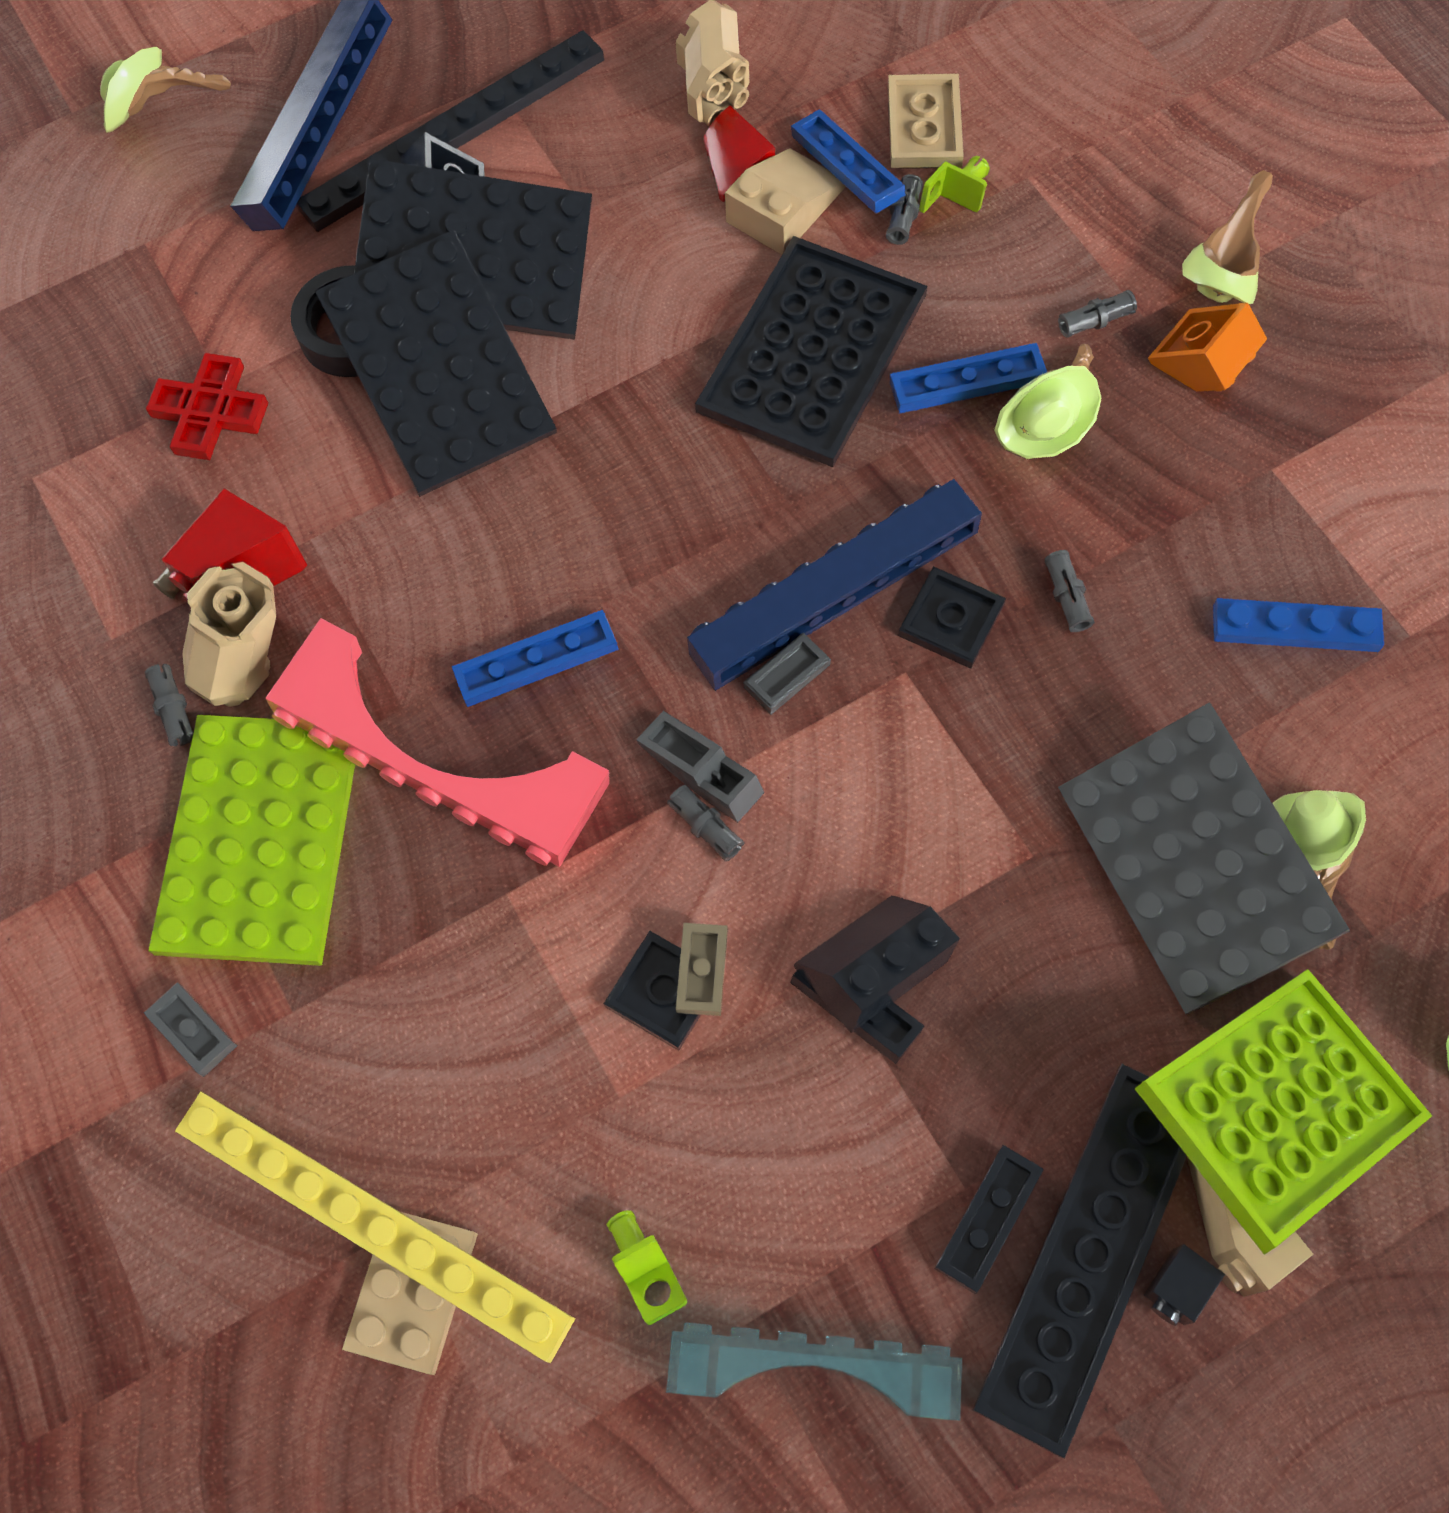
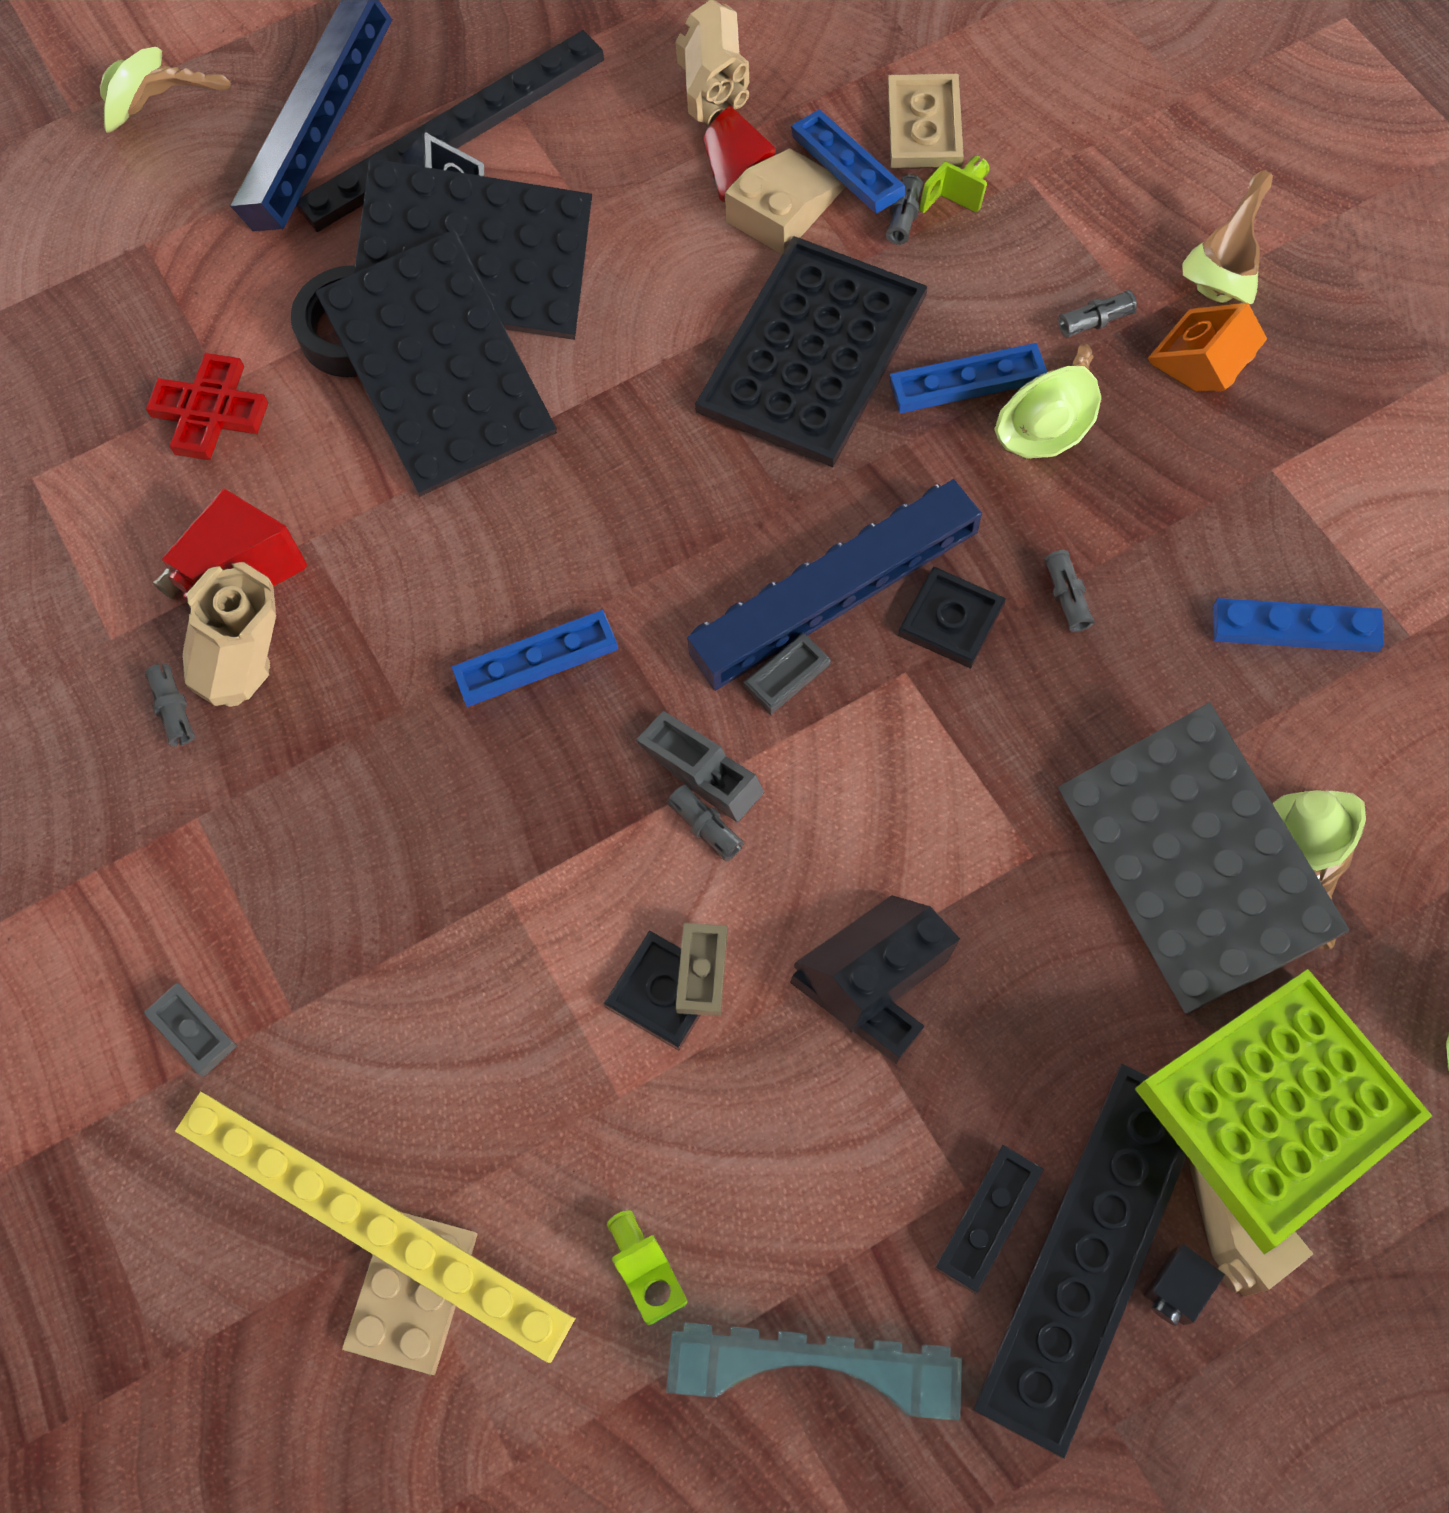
(253, 845): lime plate -> none
(534, 810): coral arch -> none

